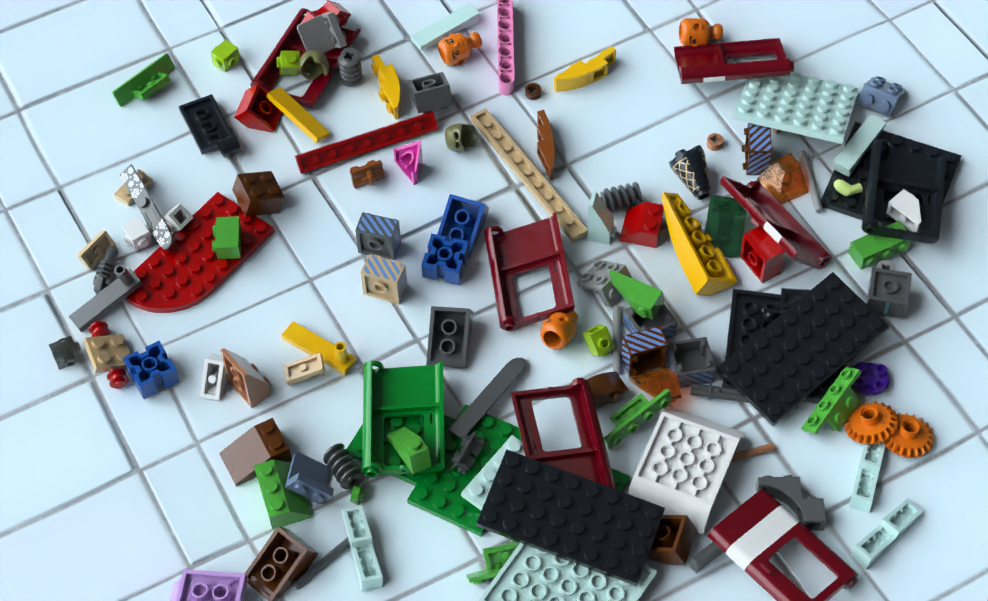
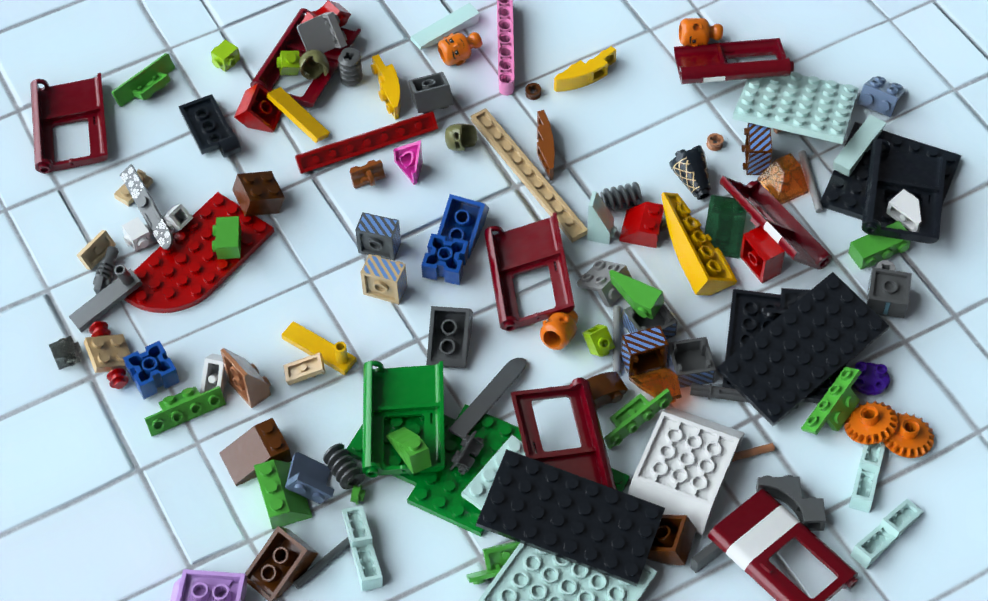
(62, 106): none -> dark red piece
(183, 408): none -> bright green bracket
(847, 189): yellowish green arm -> none

